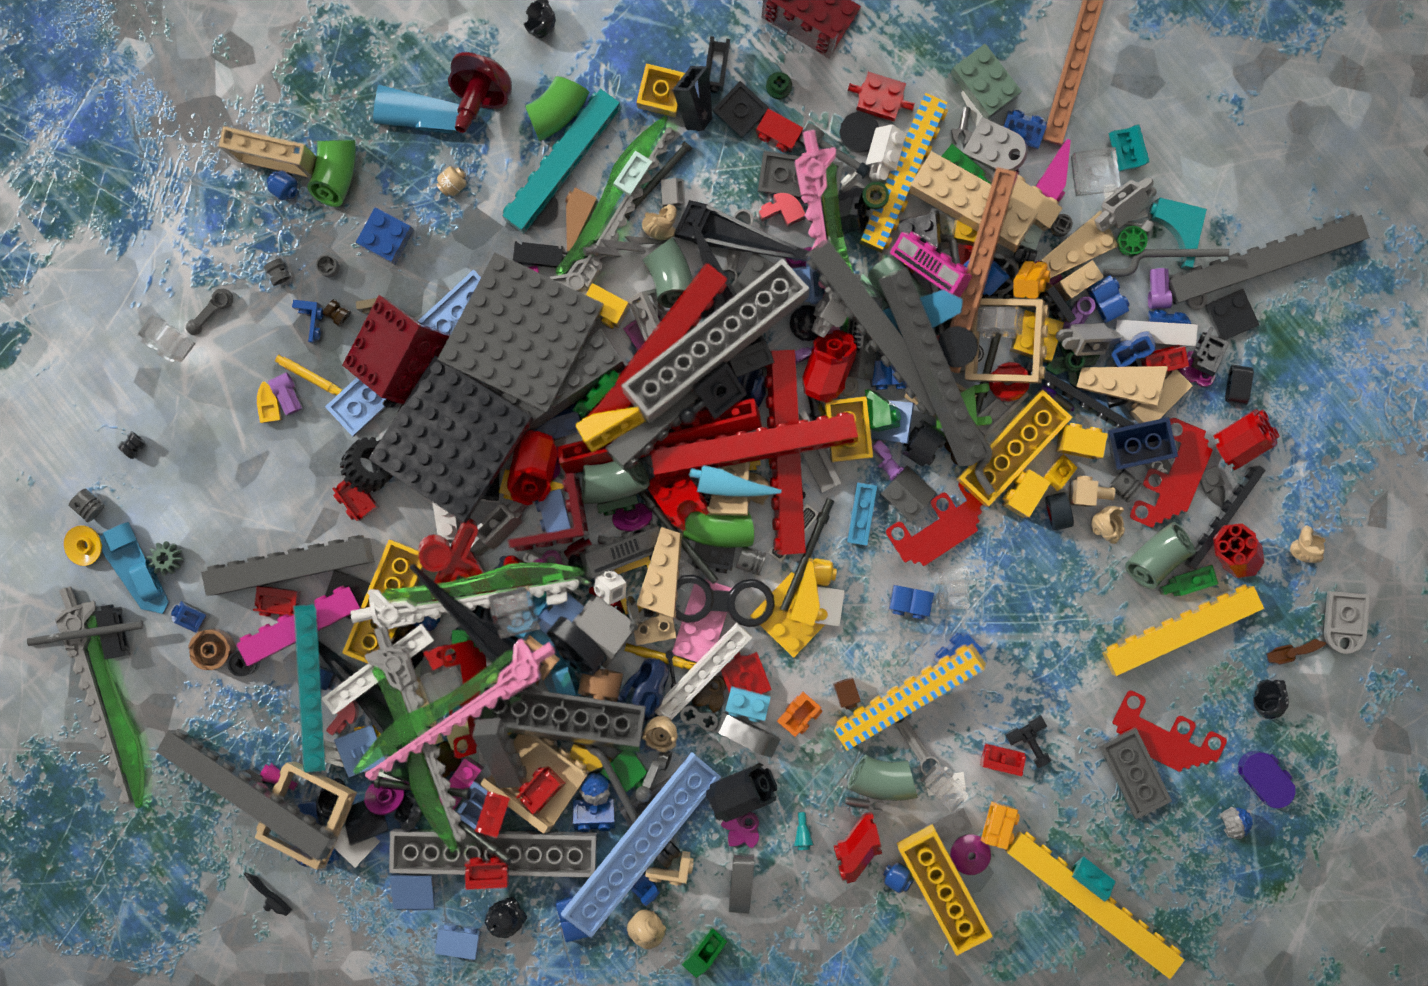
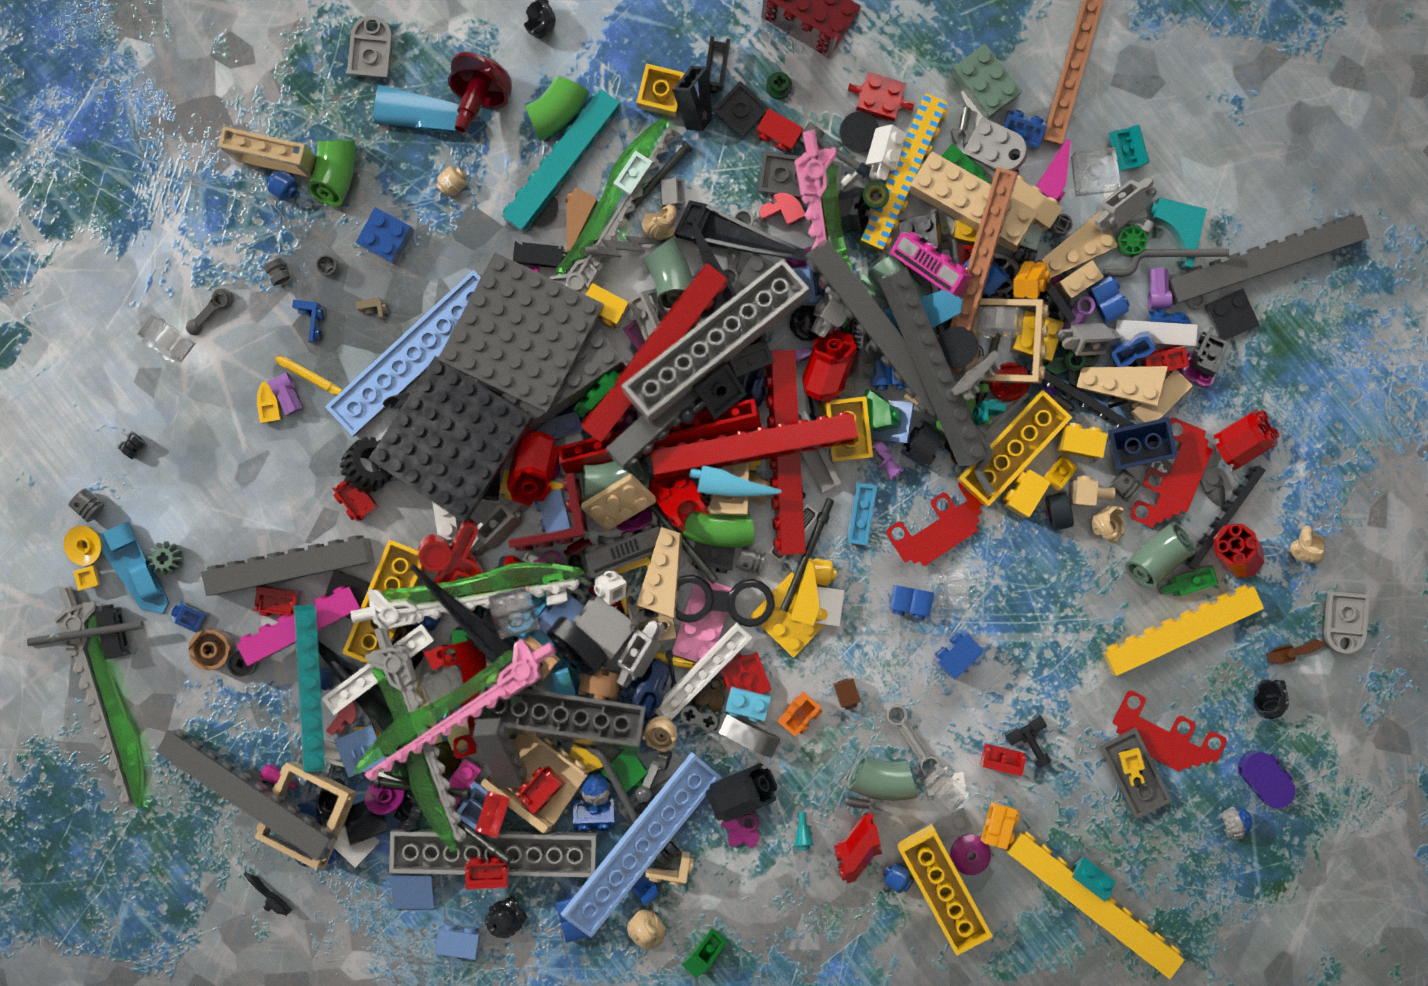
(86, 578): none -> yellow tile
(336, 312): dark brown wheel -> none
(370, 50): none -> light grey plate
(393, 351): dark red bracket -> none
(606, 426): yellow slope -> none
(618, 502): none -> tan plate
(640, 652): none -> light grey hinge
(741, 883): dark grey beam -> none
(908, 494): dark grey slope -> none
(910, 696): yellow brick -> none
(984, 365): none -> light grey plate
(987, 408): none -> teal bracket
(1131, 763): none -> yellow plate
(1239, 384): black beam -> none

